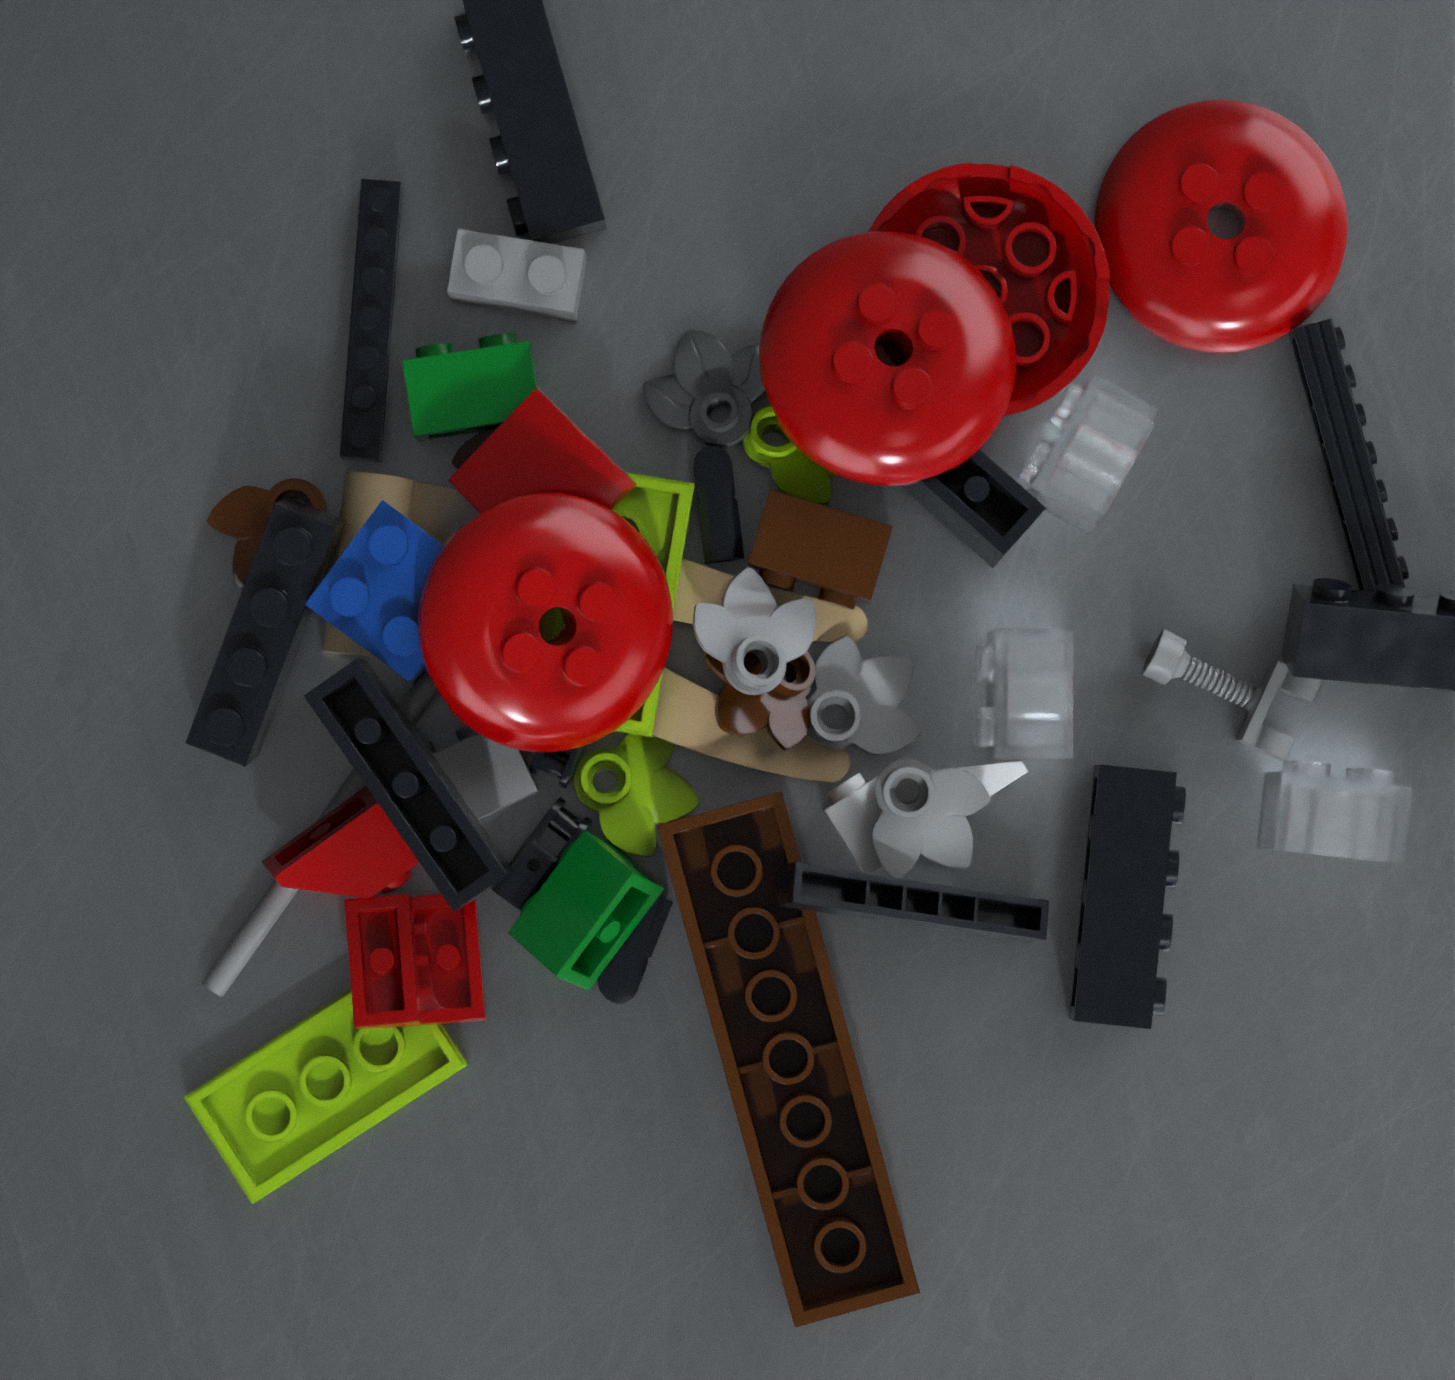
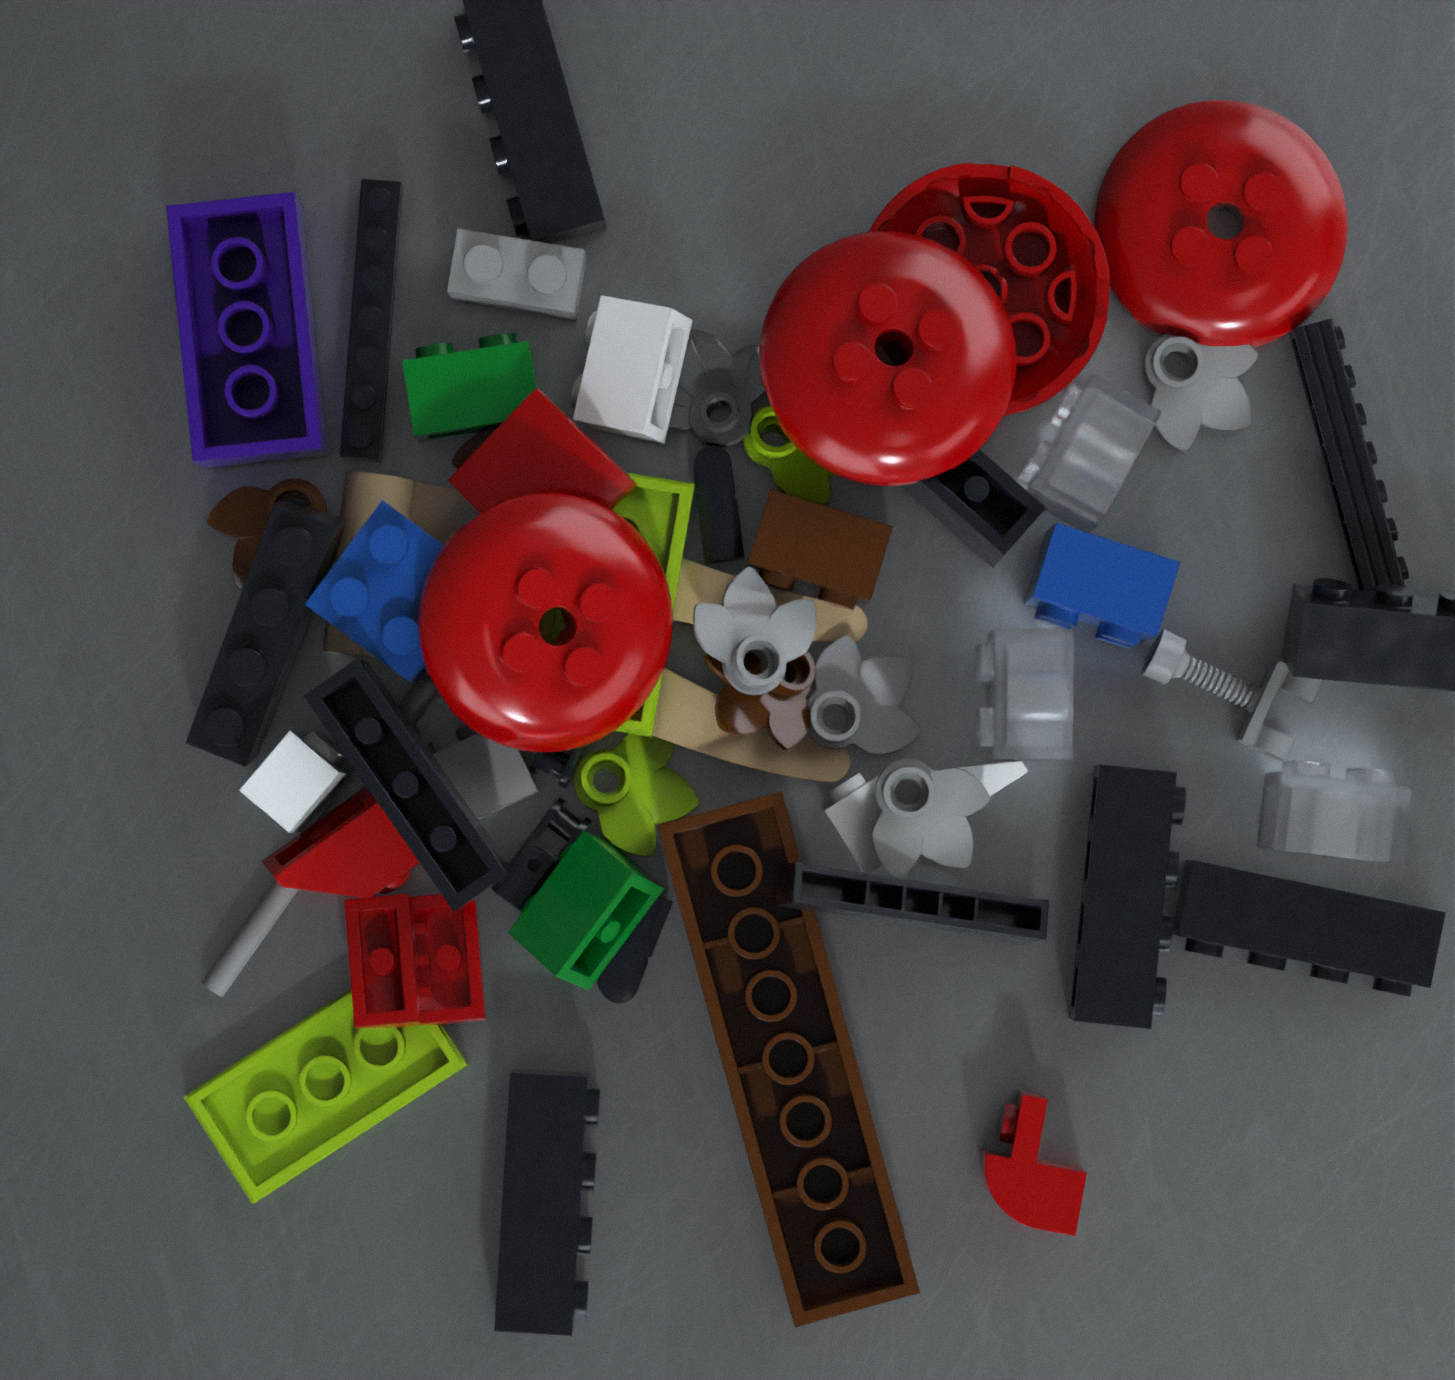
(247, 330): none -> dark purple brick
(297, 779): none -> white brick
(543, 1202): none -> black brick
(631, 368): none -> white brick
(1028, 1188): none -> red brick
(1100, 585): none -> blue brick
(1204, 393): none -> light grey plate
(1307, 924): none -> black brick

